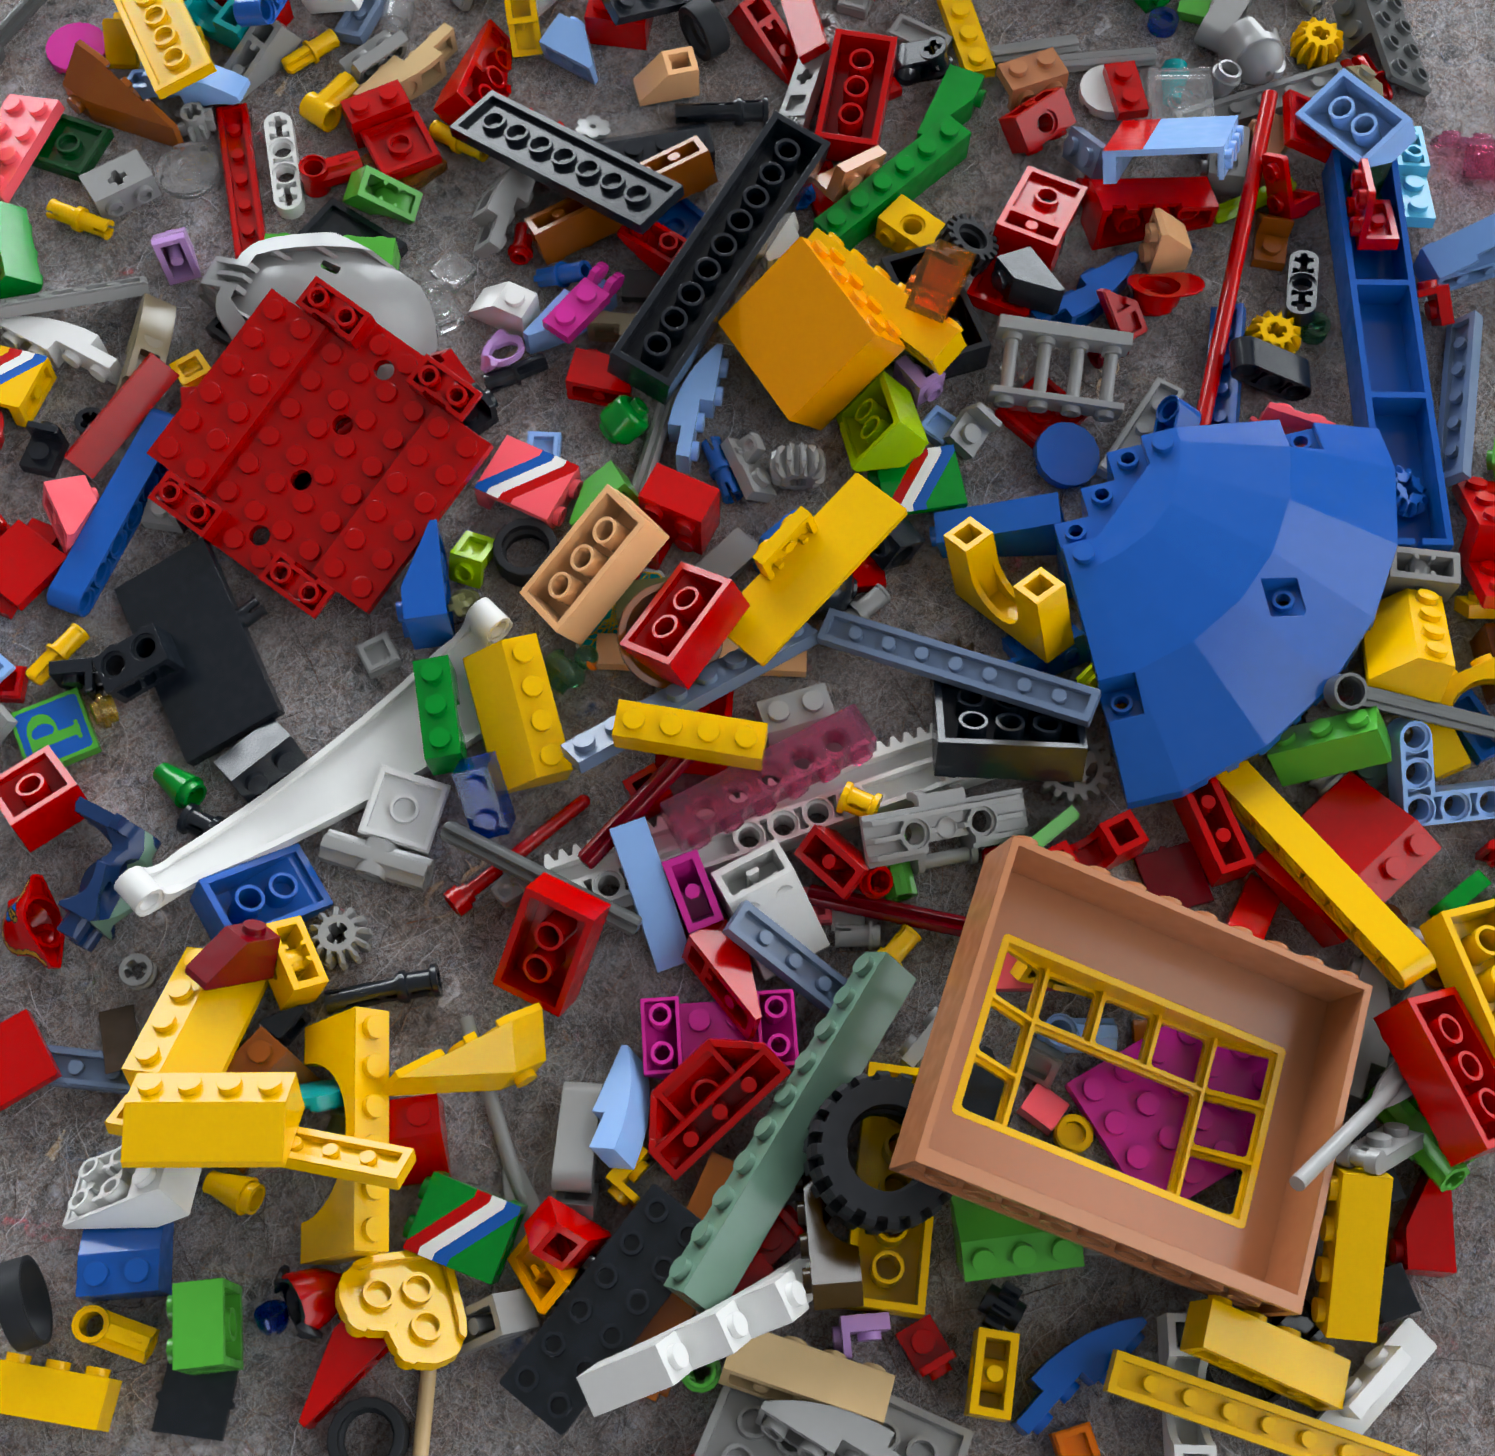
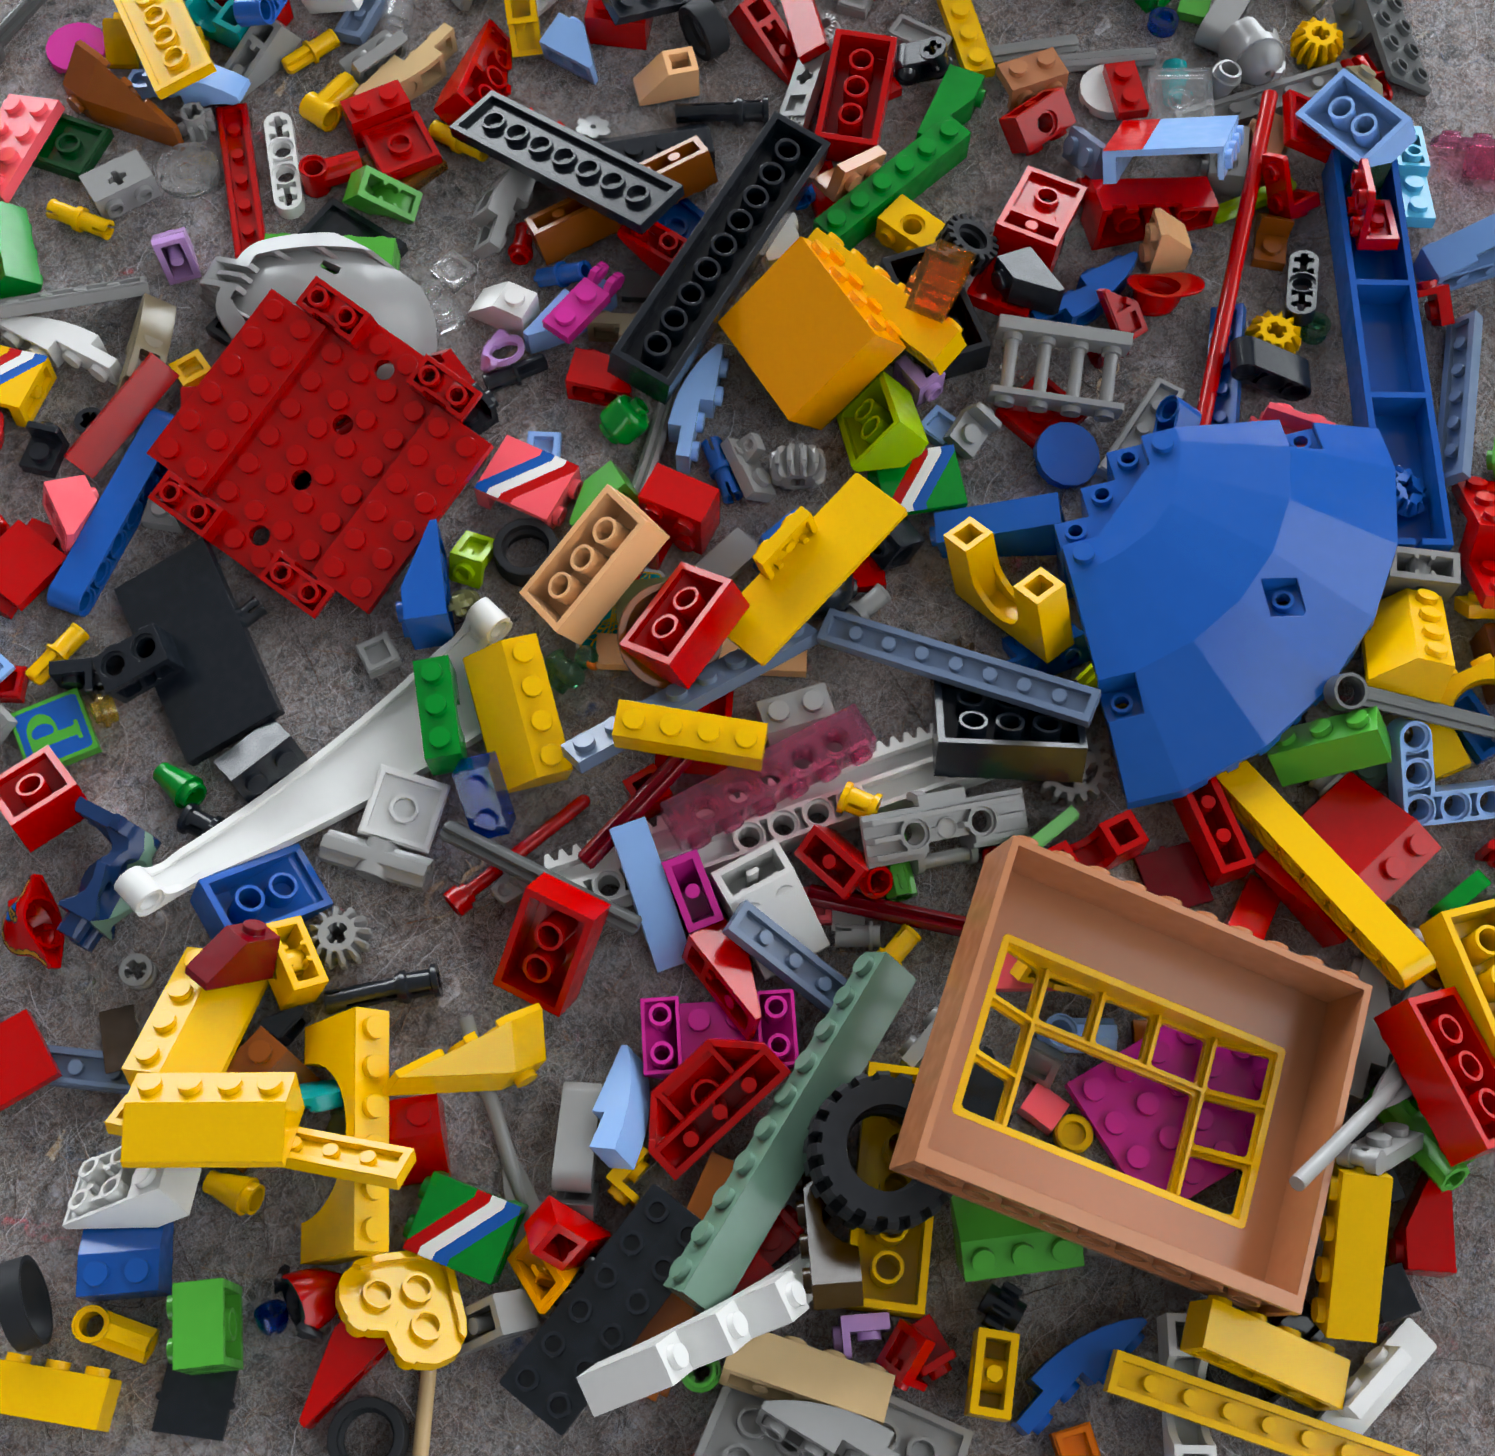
(905, 1355): none -> red bracket

